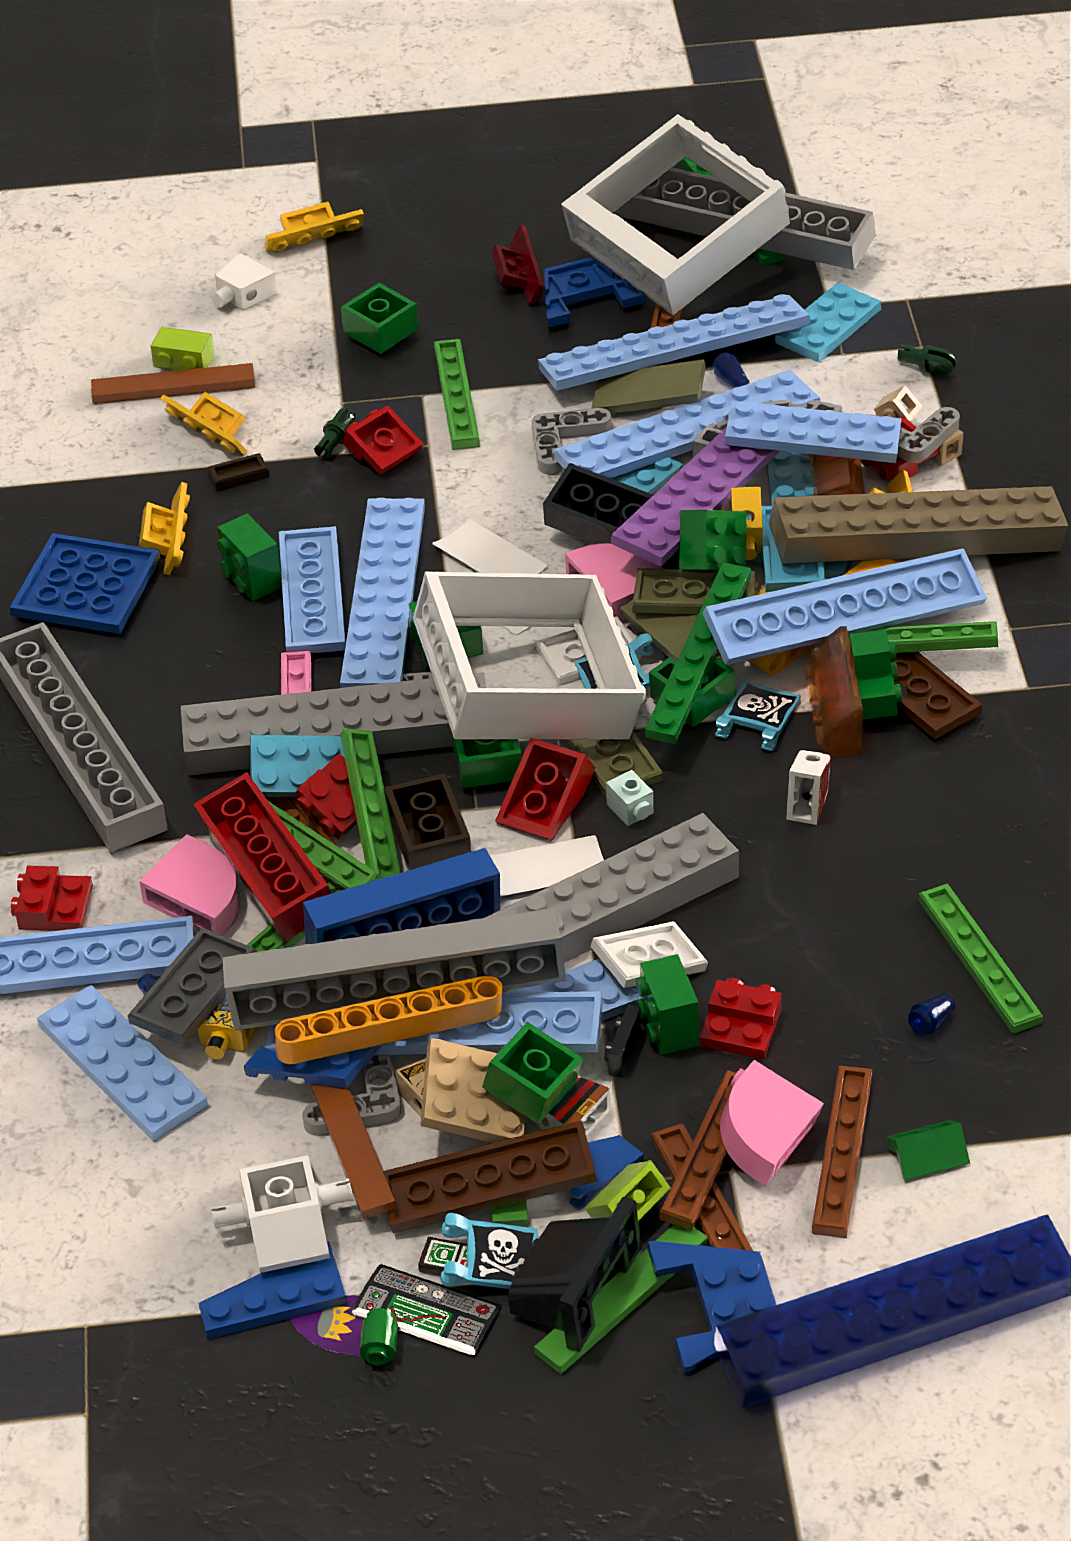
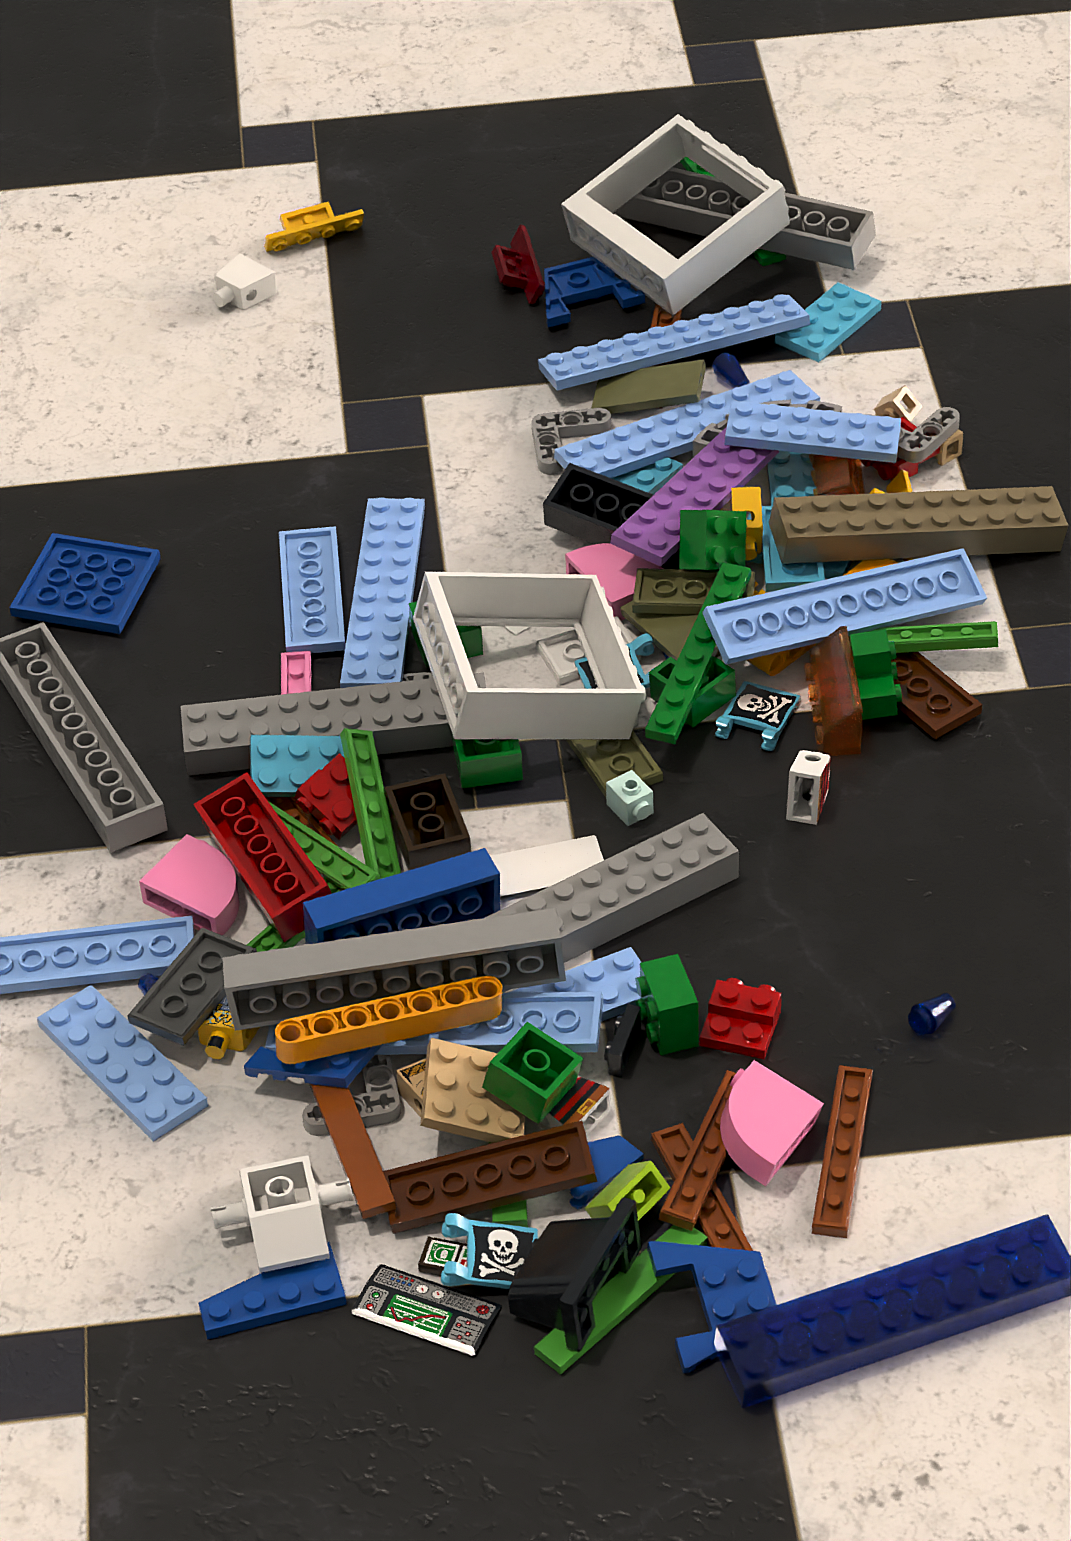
(50, 899): red plate -> none
(163, 528): yellow bracket -> none
(172, 383): dark orange tile -> none
(181, 349): lime brick -> none
(212, 417): yellow bracket -> none
(238, 471): dark brown tile -> none
(249, 557): green brick -> none
(333, 1328): dark purple sticker -> none
(334, 432): dark green arm -> none
(378, 1337): green brick -> none
(379, 318): green brick -> none
(381, 440): red plate -> none
(456, 394): bright green tile -> none
(487, 551): white sticker -> none
(545, 789): red slope -> none
(627, 949): white tile -> none
(929, 358): dark green arm -> none
(929, 1149): green panel -> none
(980, 958): bright green tile -> none

